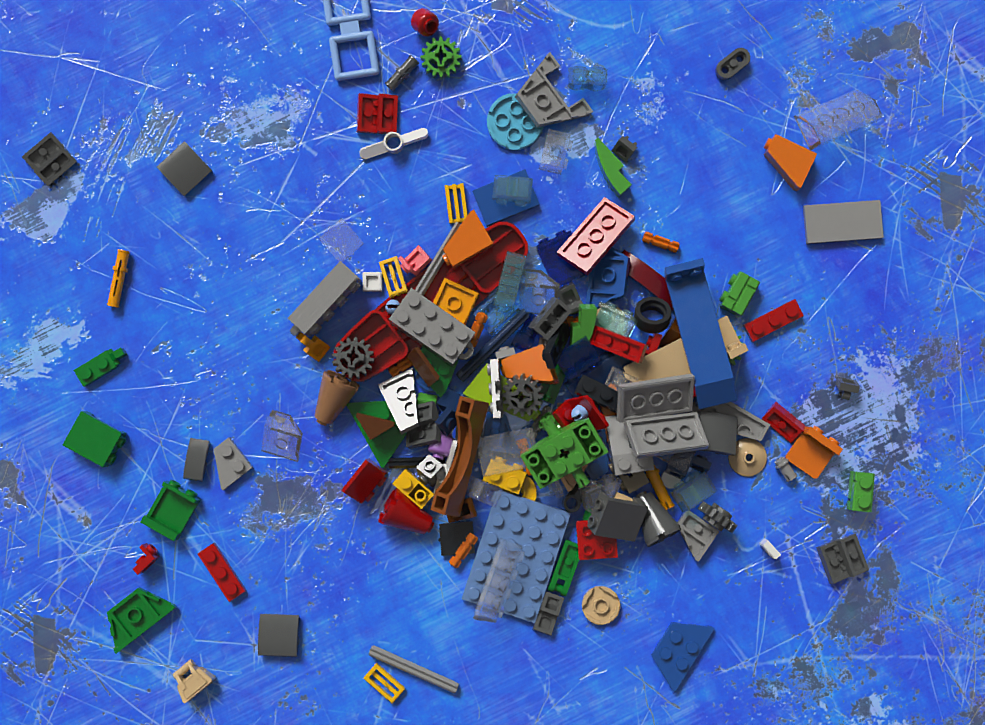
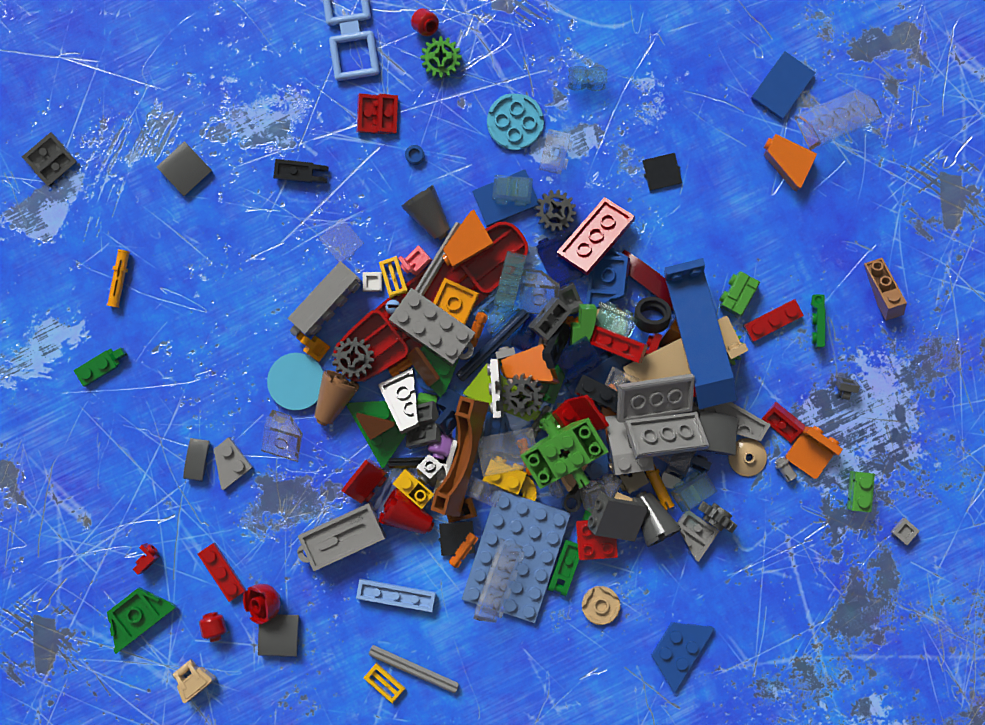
(94, 439): green panel -> none
(171, 510): green panel -> none
(212, 626): none -> red head
(261, 602): none -> red cylinder
(295, 381): none -> medium azure tile
(298, 171): none -> black hinge
(340, 537): none -> light grey piece
(381, 147): white piece -> none
(395, 595): none -> light blue plate
(401, 73): dark grey pin -> none
(414, 154): none -> blue tile
(428, 212): none -> dark grey cone
(454, 187): yellow tile -> none
(543, 101): light grey wing -> none
(548, 613): dark grey slope -> none
(559, 216): none -> dark grey gear
(579, 413): light blue hinge -> none
(610, 168): bright green slope -> none
(624, 148): dark grey tile -> none
(661, 242): orange axle -> none
(662, 171): none -> black piece
(731, 63): dark grey plate -> none
(769, 548): white tile -> none
(783, 85): none -> blue tile
(818, 320): none -> green hinge
(842, 558): dark grey slope -> none
(843, 221): light grey tile -> none
(885, 289): none -> slope
(905, 531): none -> light grey plate

